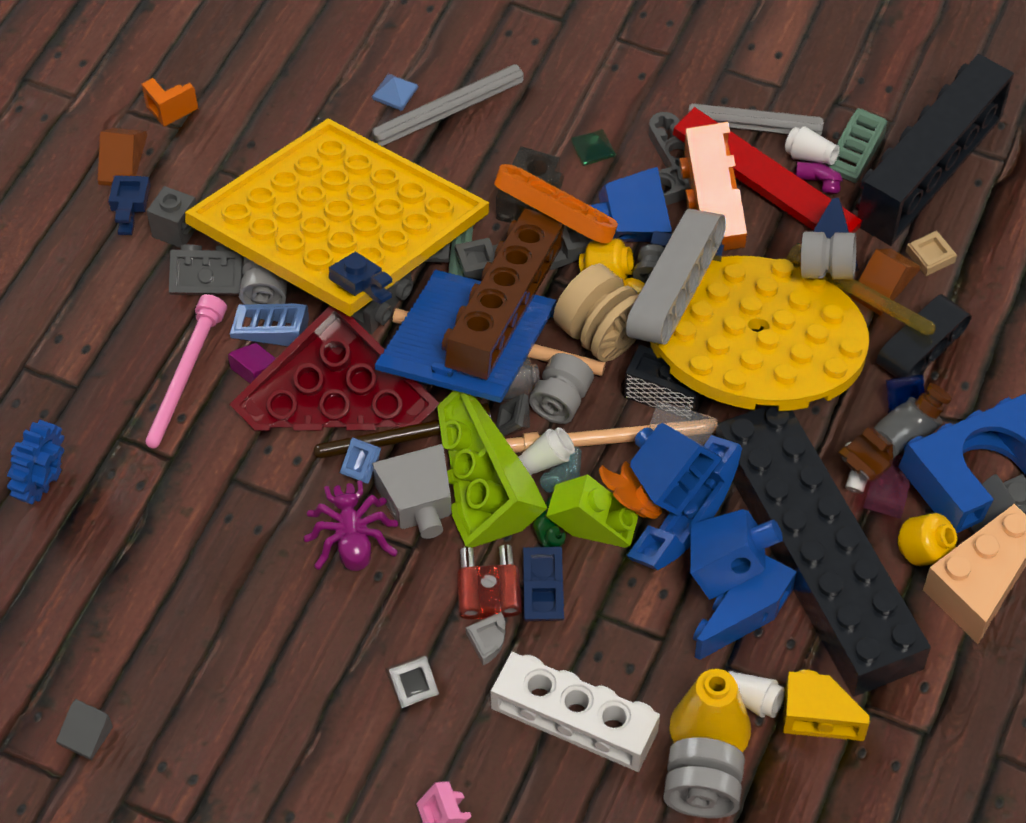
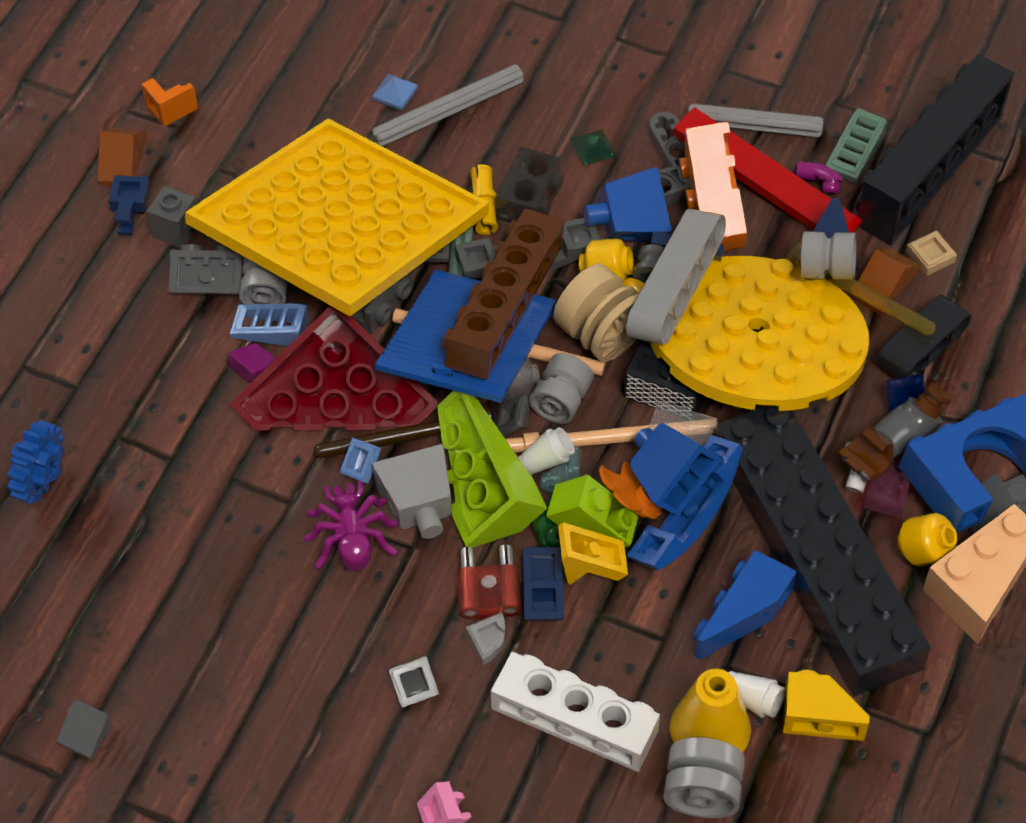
(209, 312): bright pink piece -> none
(359, 274): dark blue plate -> none
(483, 187): none -> yellow pin
(556, 203): orange beam -> none
(592, 553): none -> yellow slope
(730, 550): blue torso -> none
(809, 146): white cone -> none

